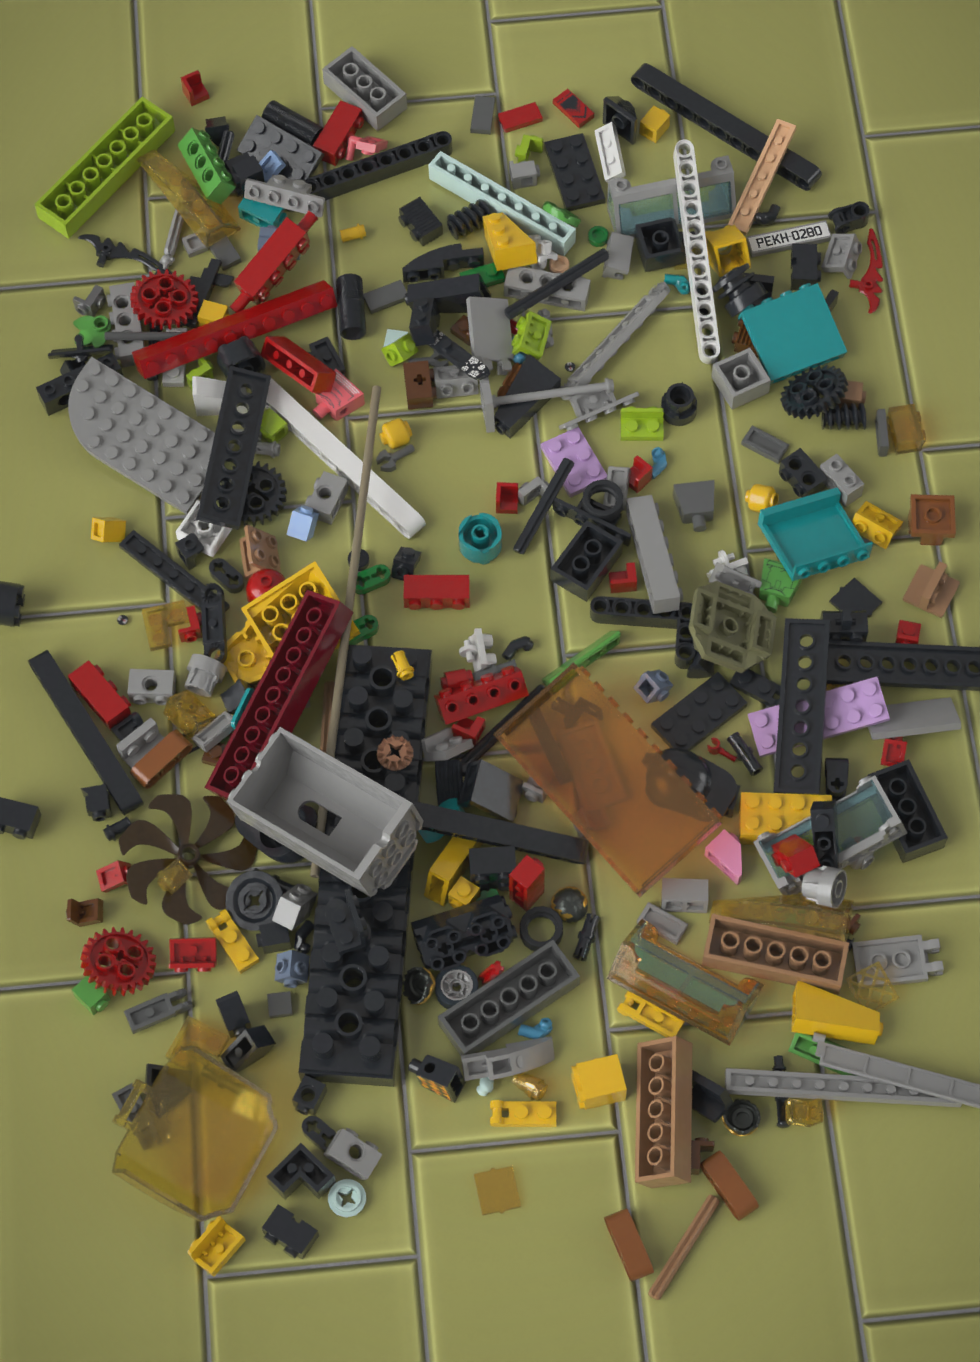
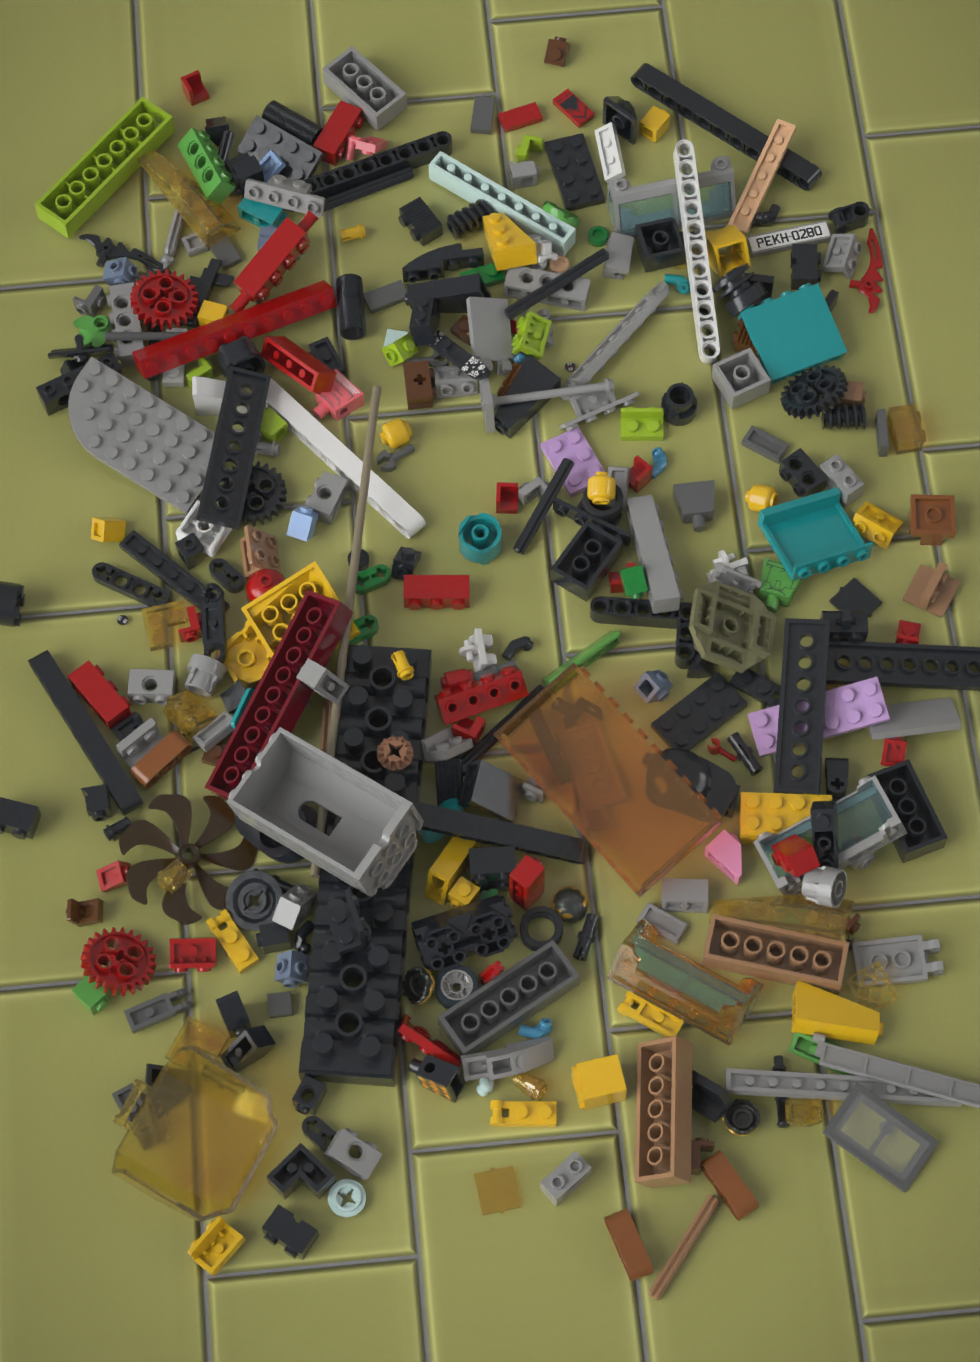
(119, 271): none -> sand blue brick
(130, 586): none -> black beam
(322, 681): none -> light grey brick
(368, 188): none -> black axle
(427, 1046): none -> red wing
(556, 51): none -> reddish brown bracket
(565, 1178): none -> light grey brick
(601, 488): none -> yellow head
(633, 581): none -> green brick
(880, 1137): none -> clear door

